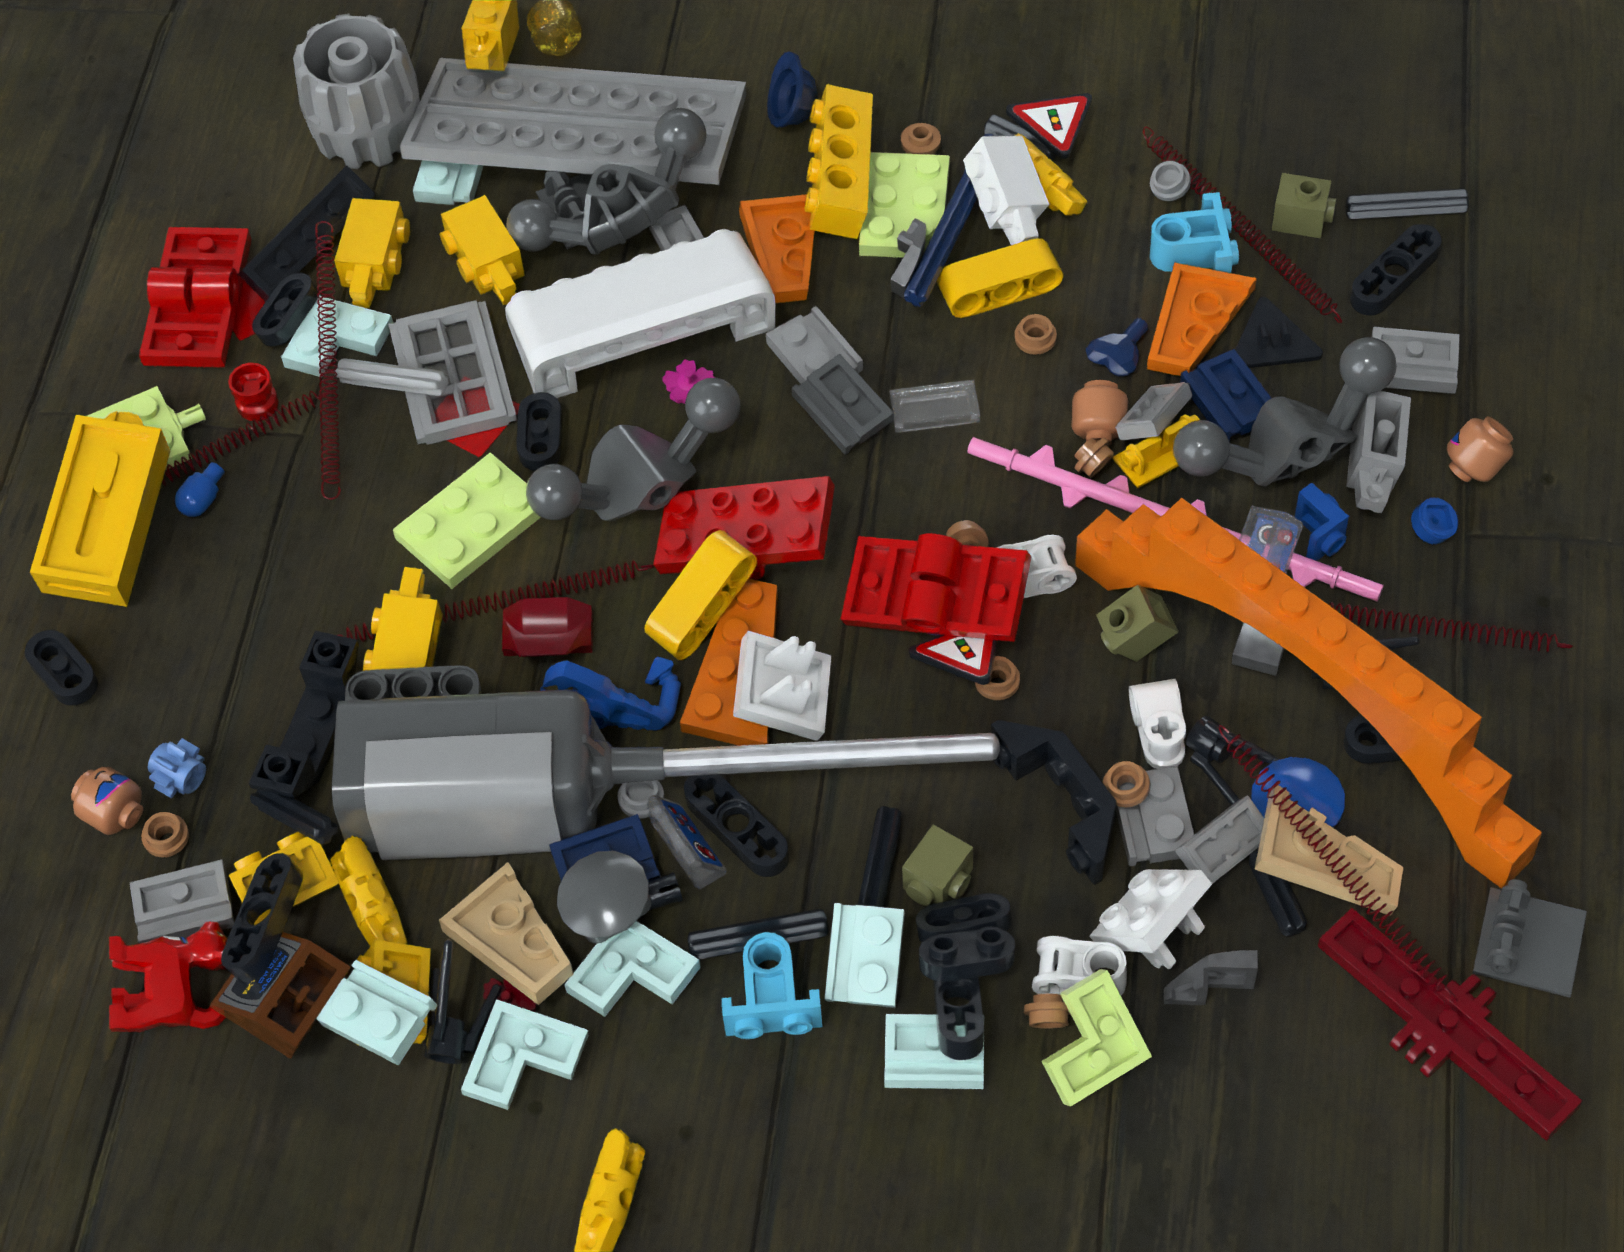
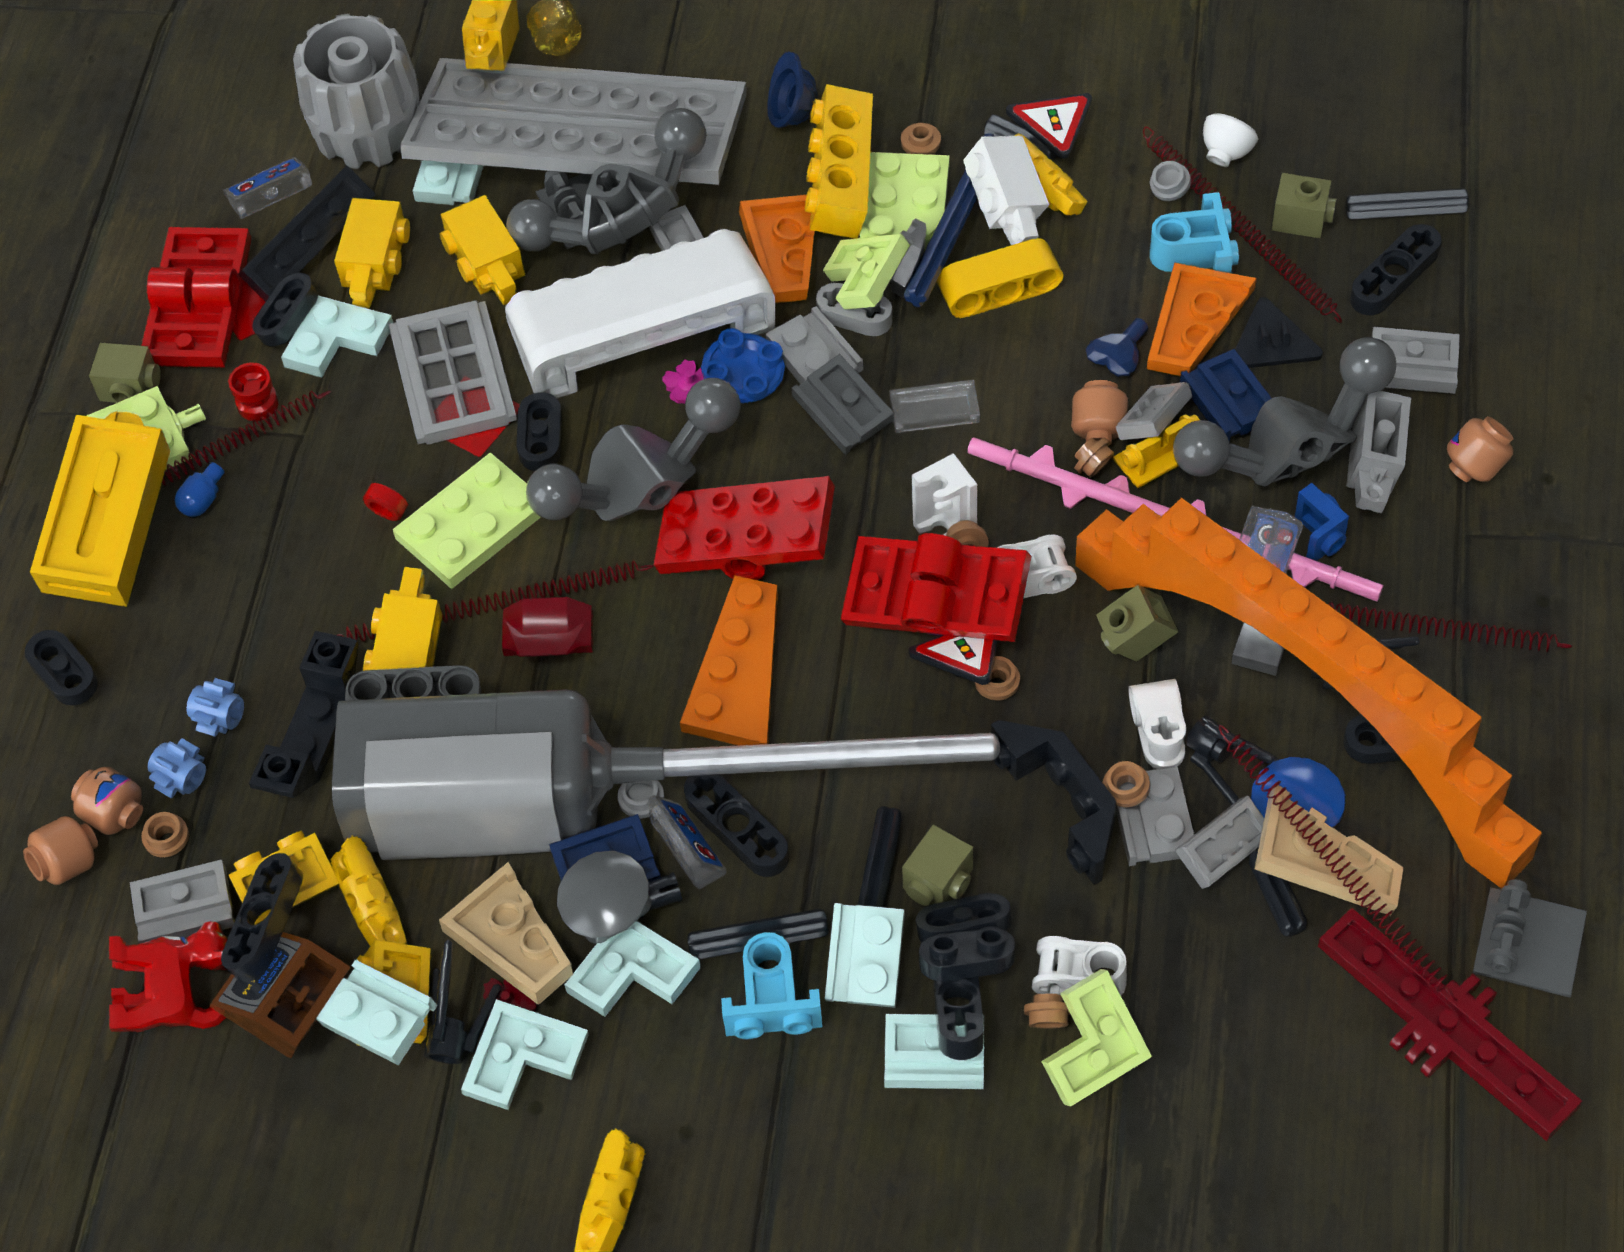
(60, 850): none -> nougat head
(123, 371): none -> olive brick
(215, 707): none -> medium blue gear
(268, 187): none -> clear slope
(296, 815): black axle -> none
(328, 363): dark red piece -> none
(385, 502): none -> red tile
(392, 377): light grey axle -> none
(614, 705): blue animal -> none
(700, 594): yellow beam -> none
(746, 362): none -> blue dish
(782, 685): white plate -> none
(854, 319): none -> light grey beam
(866, 267): none -> yellowish green plate
(943, 495): none -> white hinge
(1037, 326): medium nougat plate -> none
(1151, 911): white plate -> none
(1215, 970): flat silver slope -> none
(1227, 138): none -> white brick
(1434, 520): blue tile -> none

